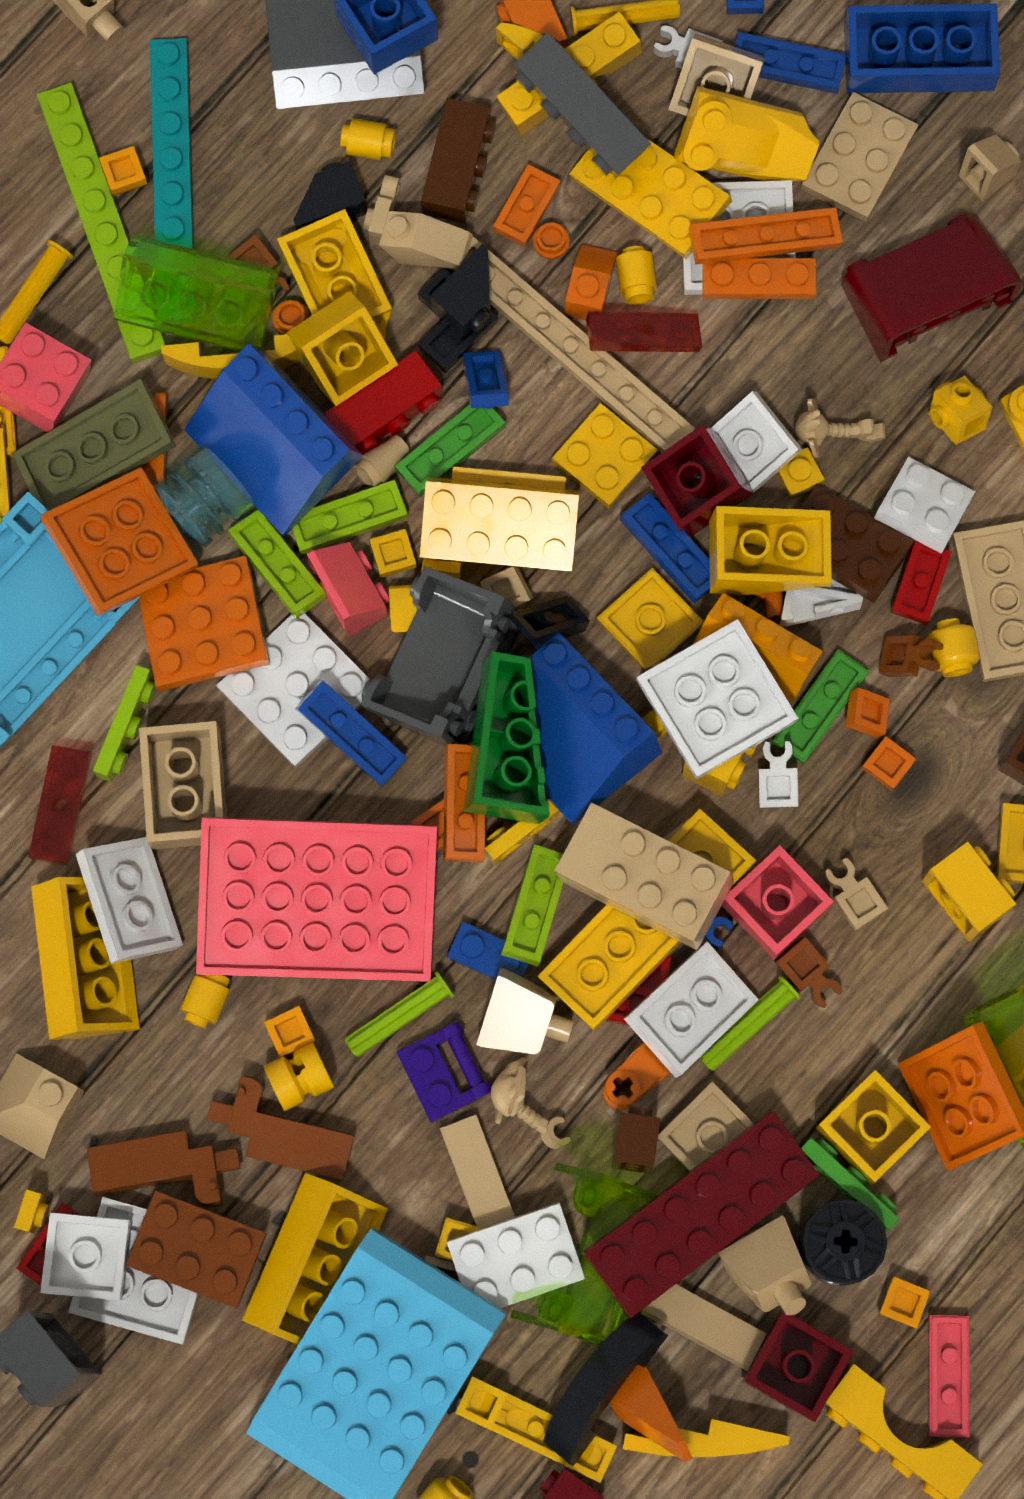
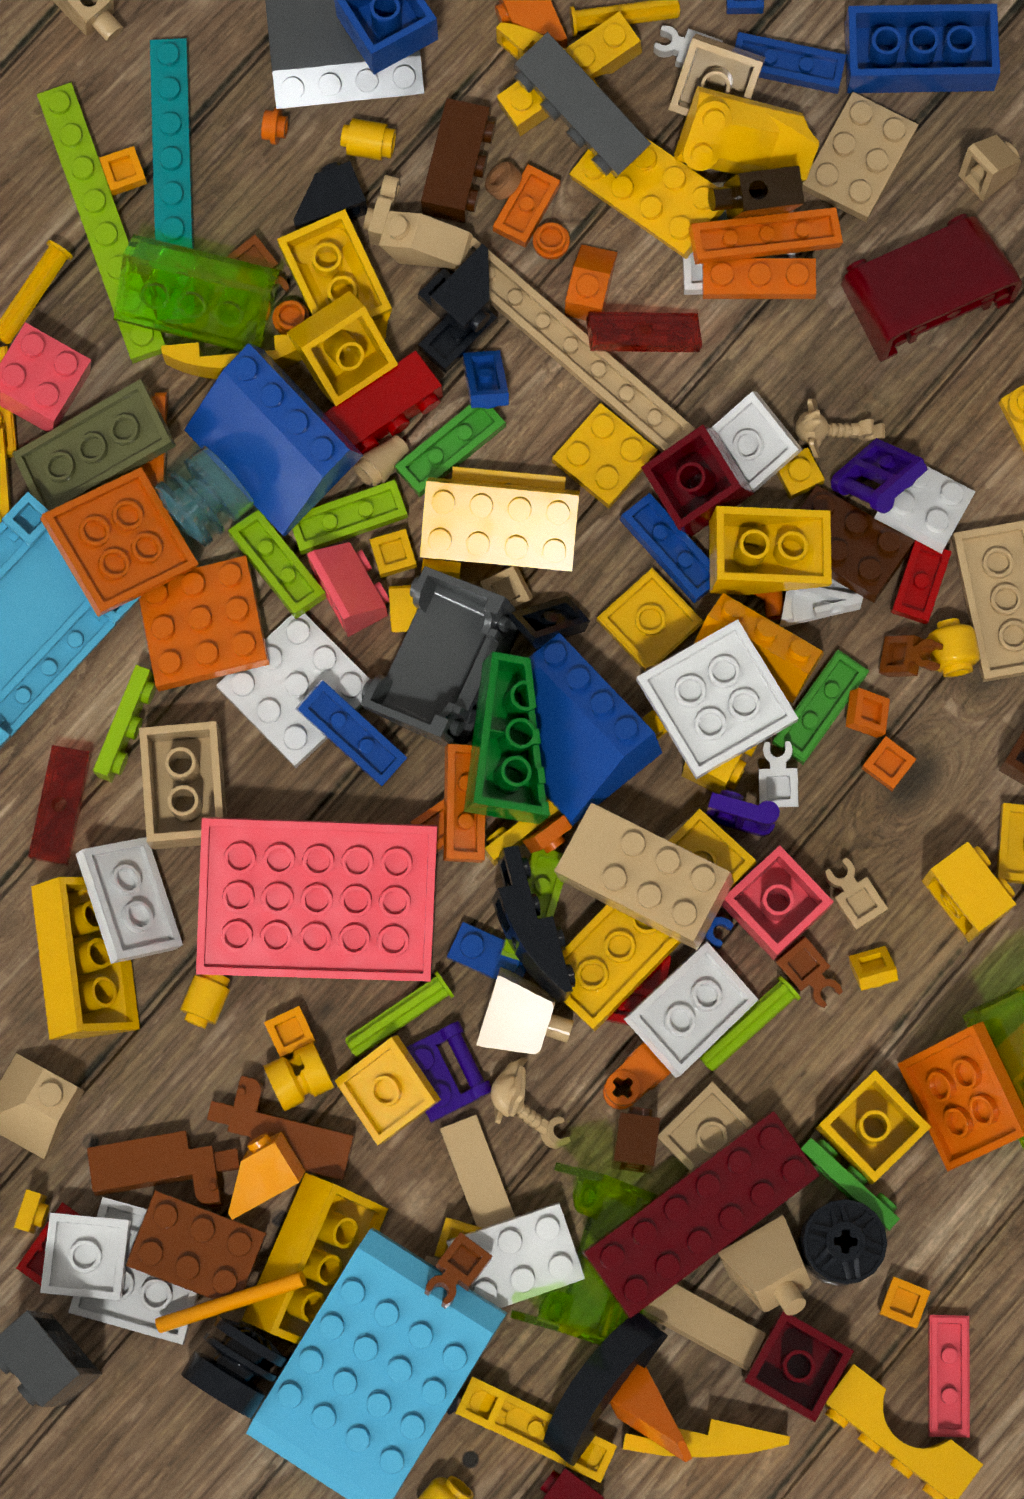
(230, 1302): none -> light orange bar
(234, 1366): none -> black wheel
(264, 1172): none -> light orange slope
(274, 126): none -> orange plate
(387, 1090): none -> yellow plate
(460, 1266): none -> dark orange plate
(503, 180): none -> medium nougat tile
(533, 940): none -> black slope
(548, 836): none -> orange plate
(636, 275): yellow brick -> none
(732, 812): none -> dark purple plate
(759, 193): none -> dark brown torso
(873, 968): none -> yellow plate
(882, 464): none -> dark purple plate
(960, 409): yellow brick -> none

